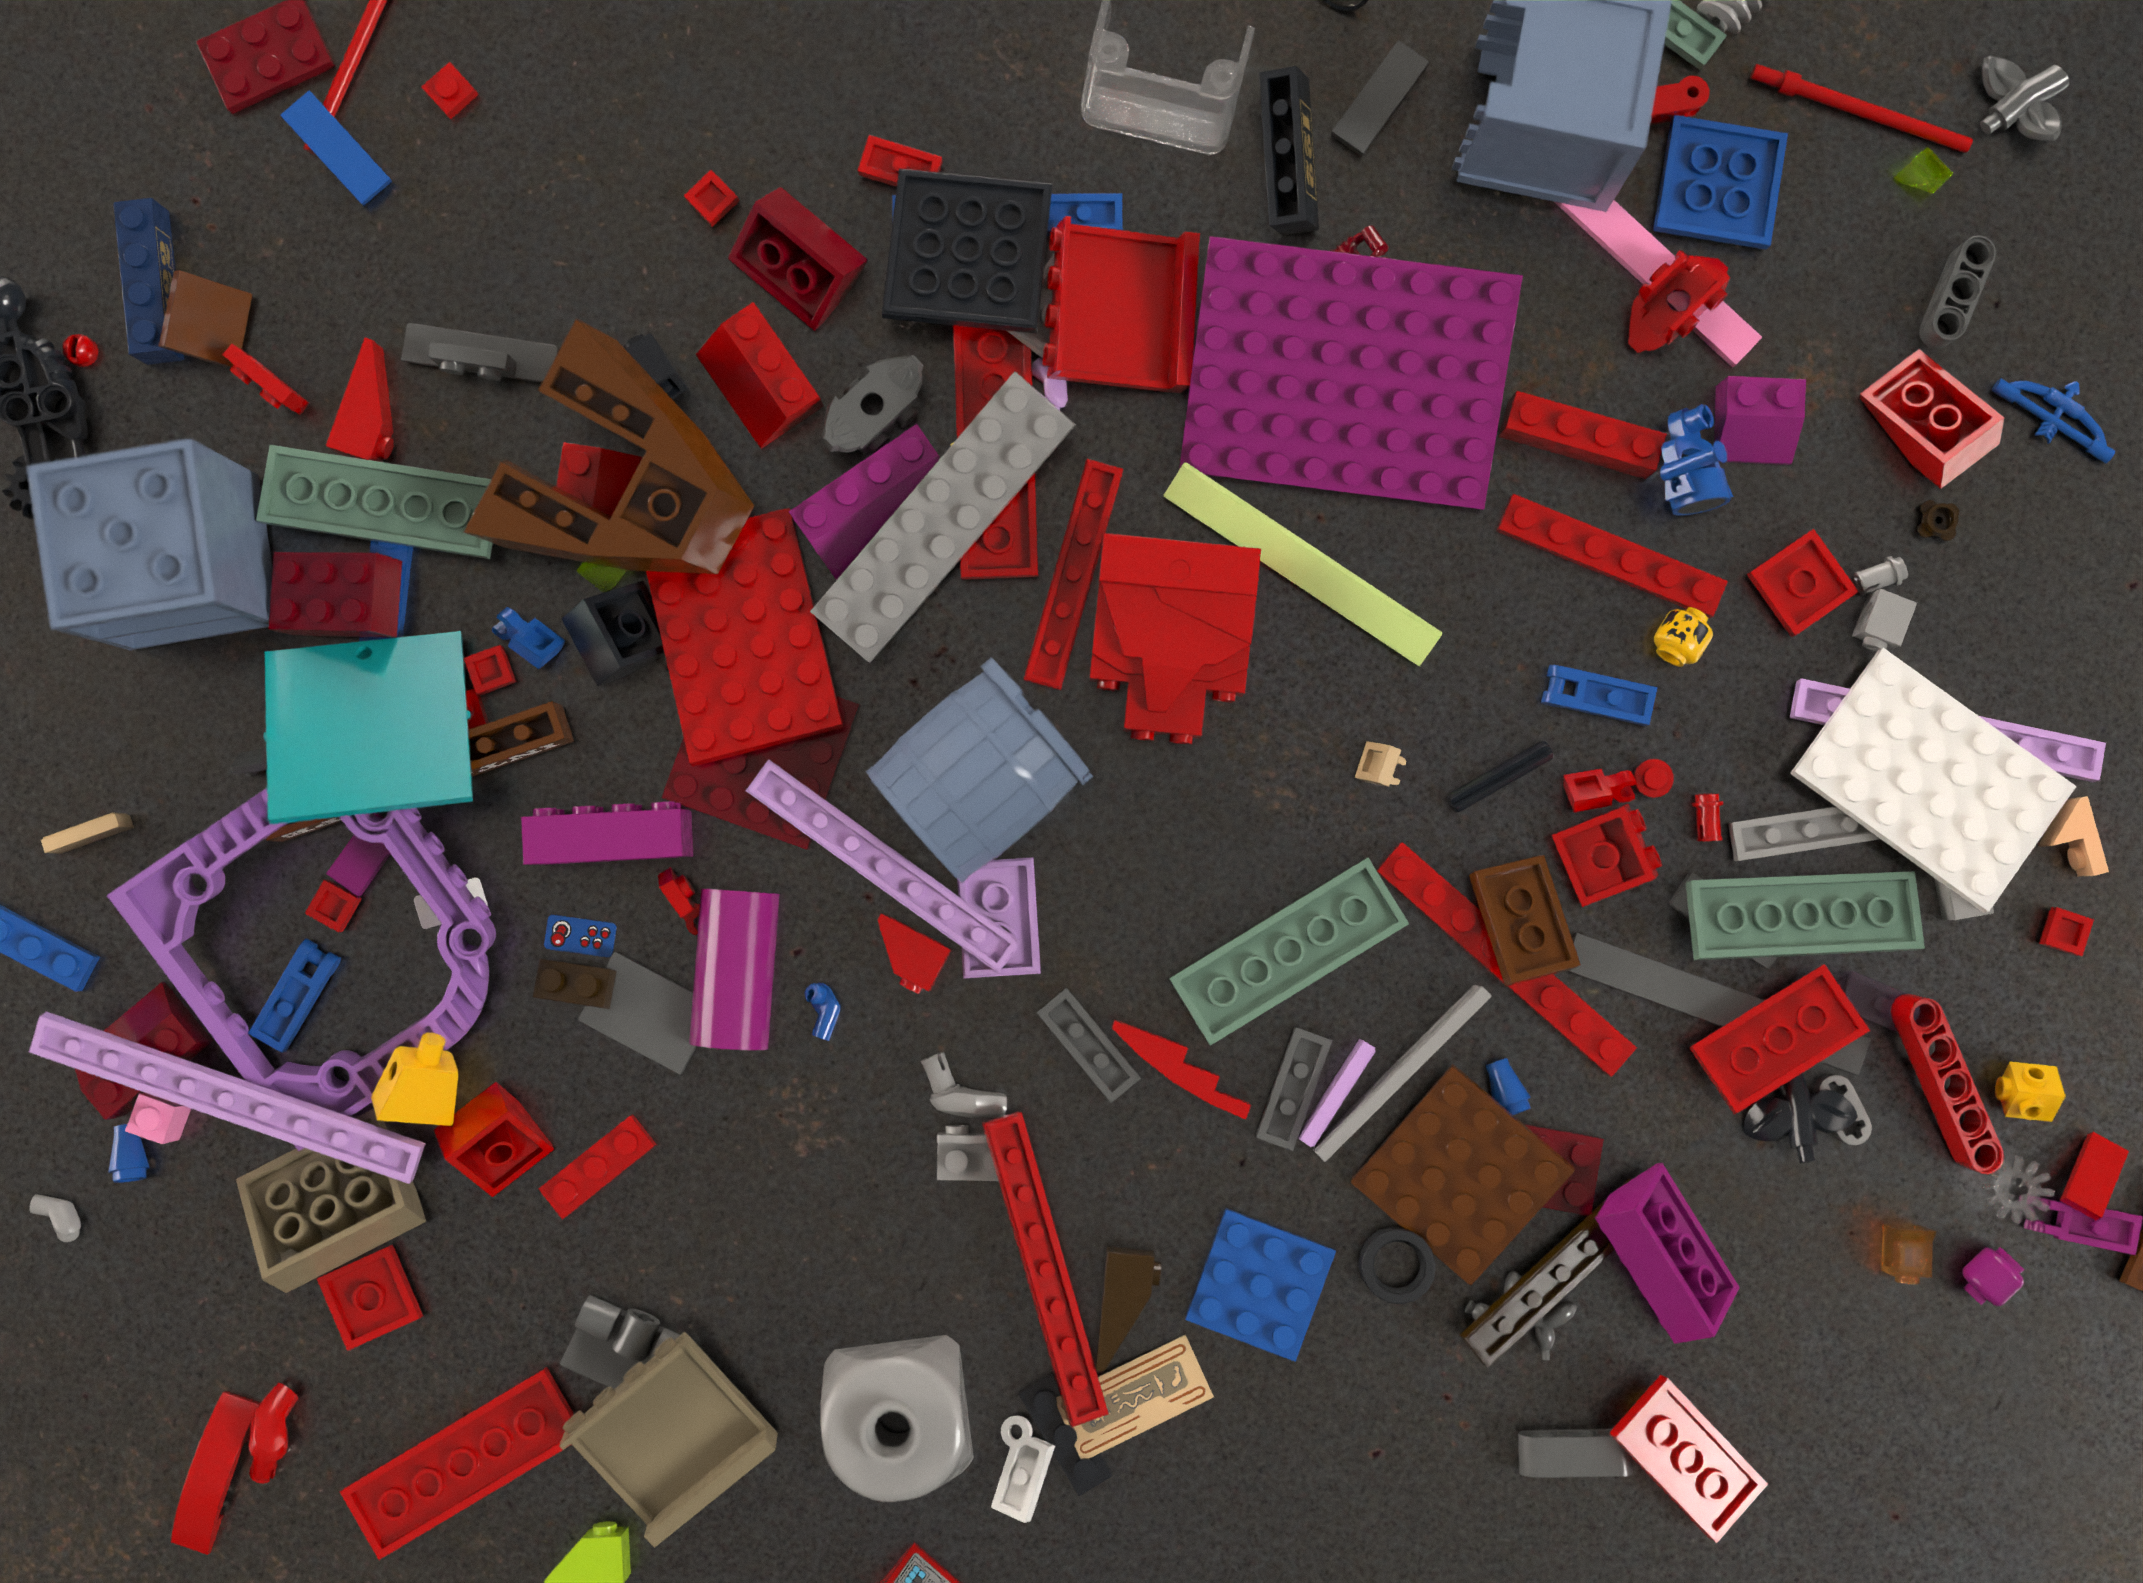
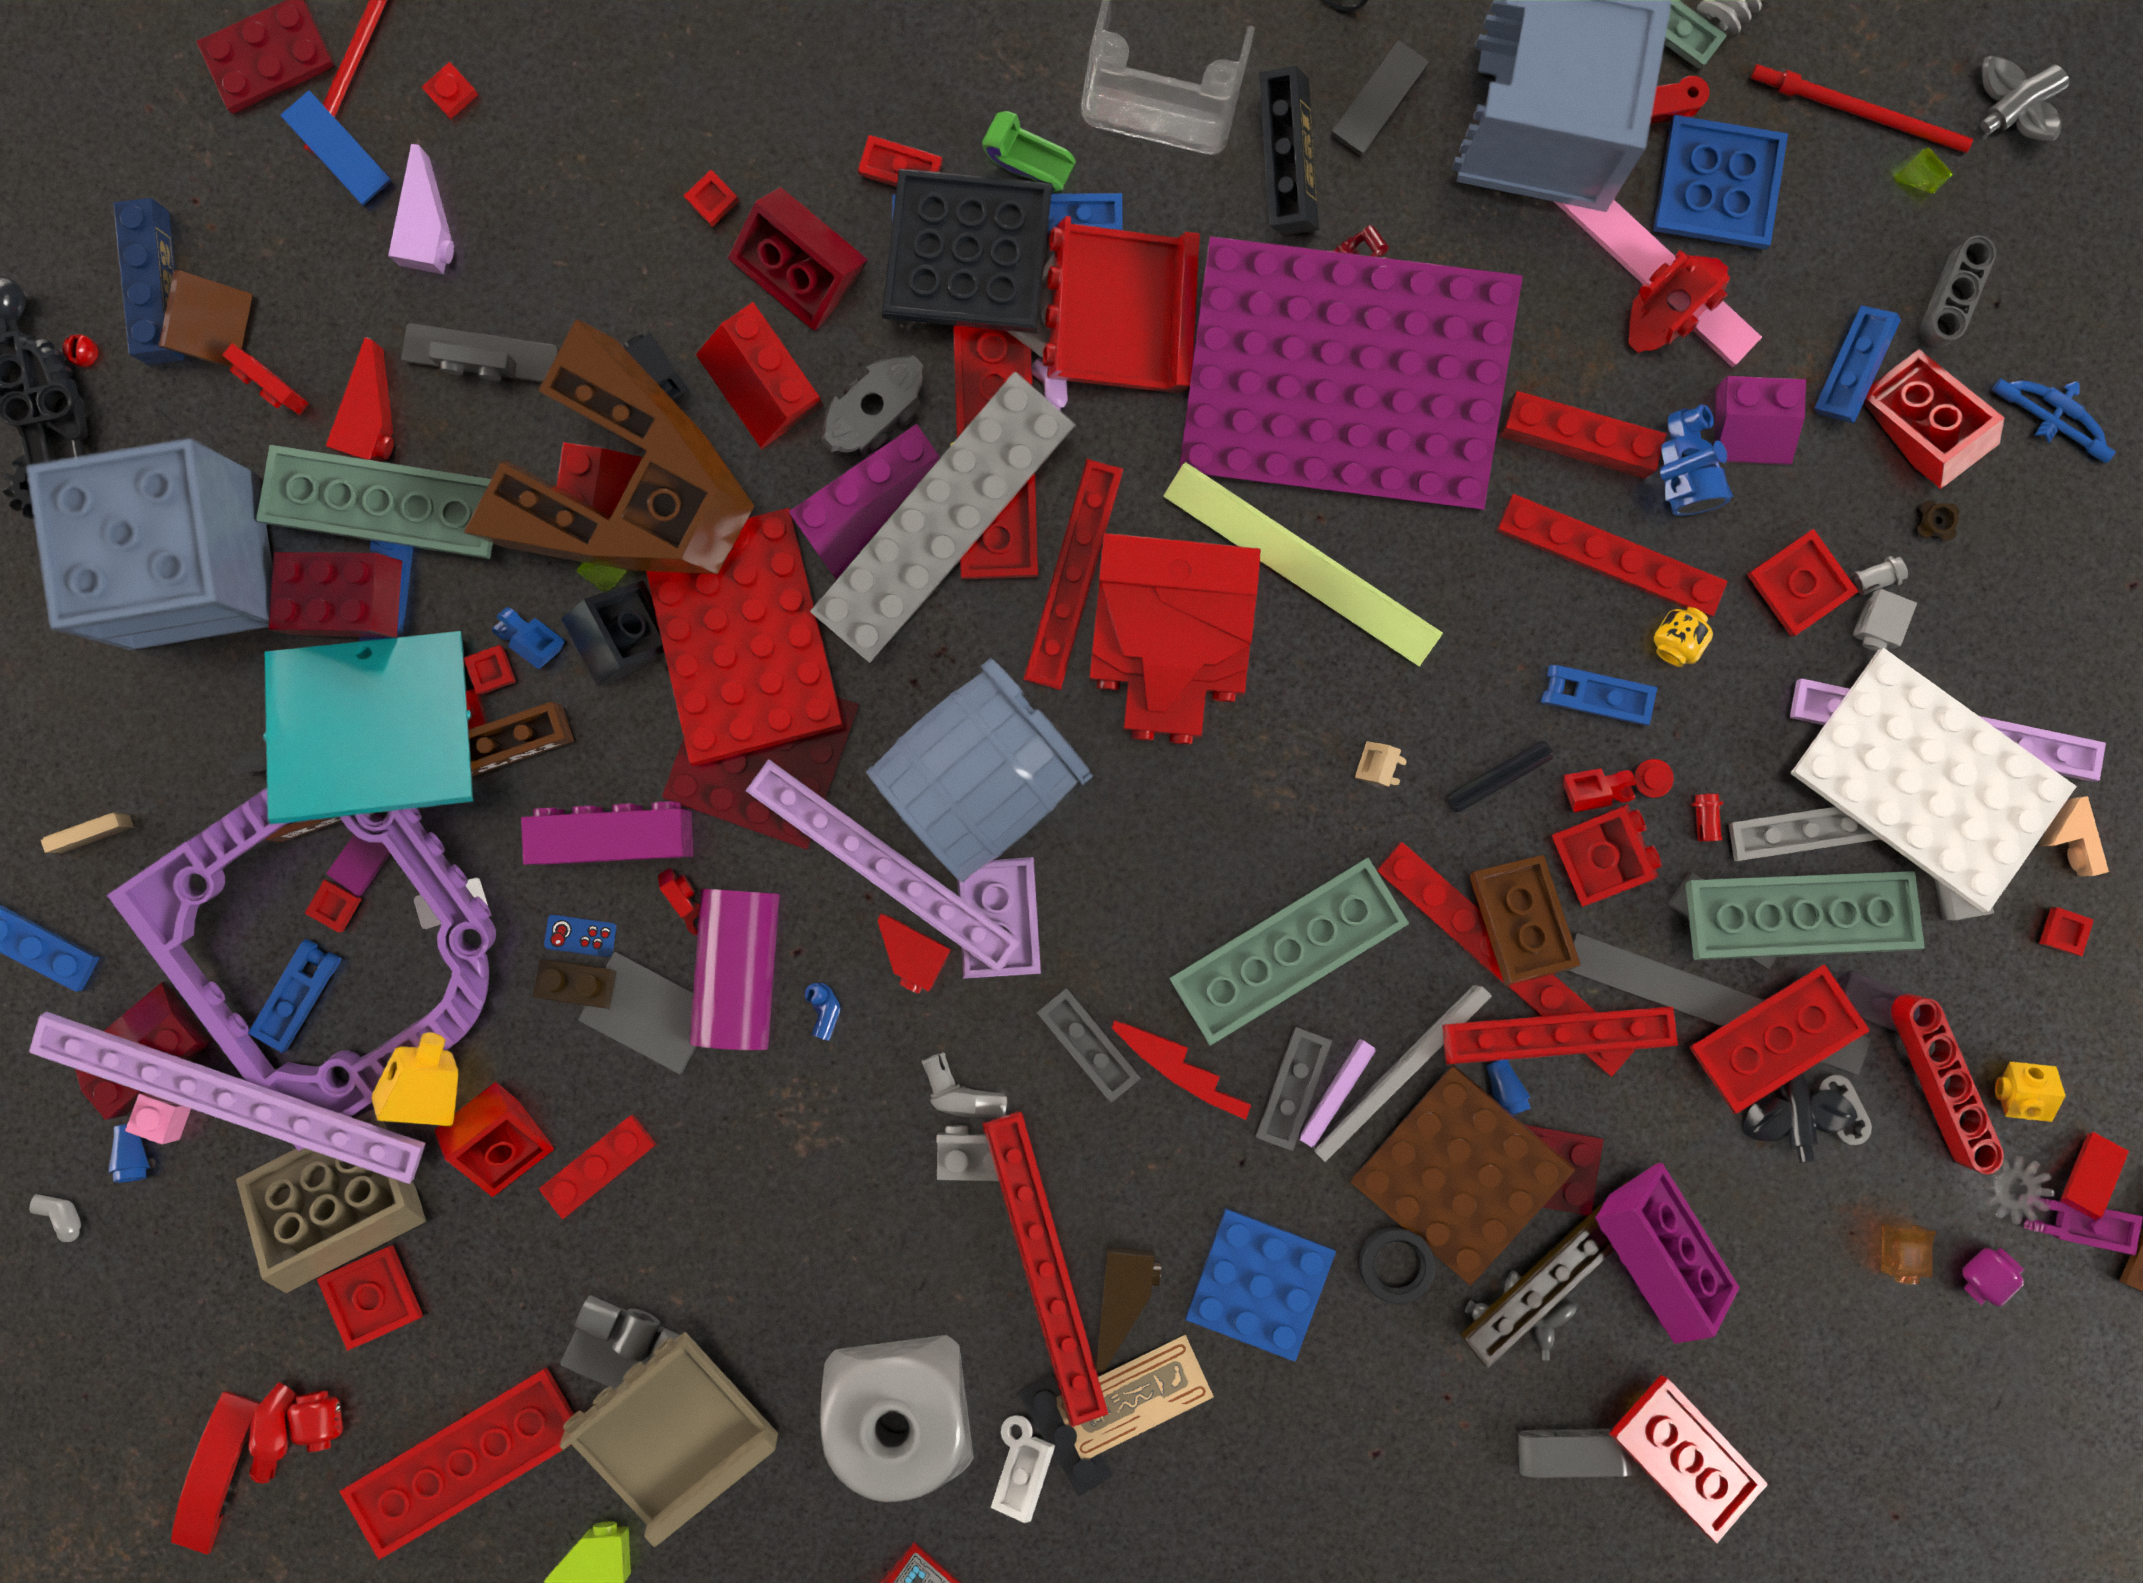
(315, 1420): none -> red head
(421, 229): none -> lavender slope
(1026, 153): none -> bright green animal
(1559, 1035): none -> red tile
(1857, 364): none -> blue plate

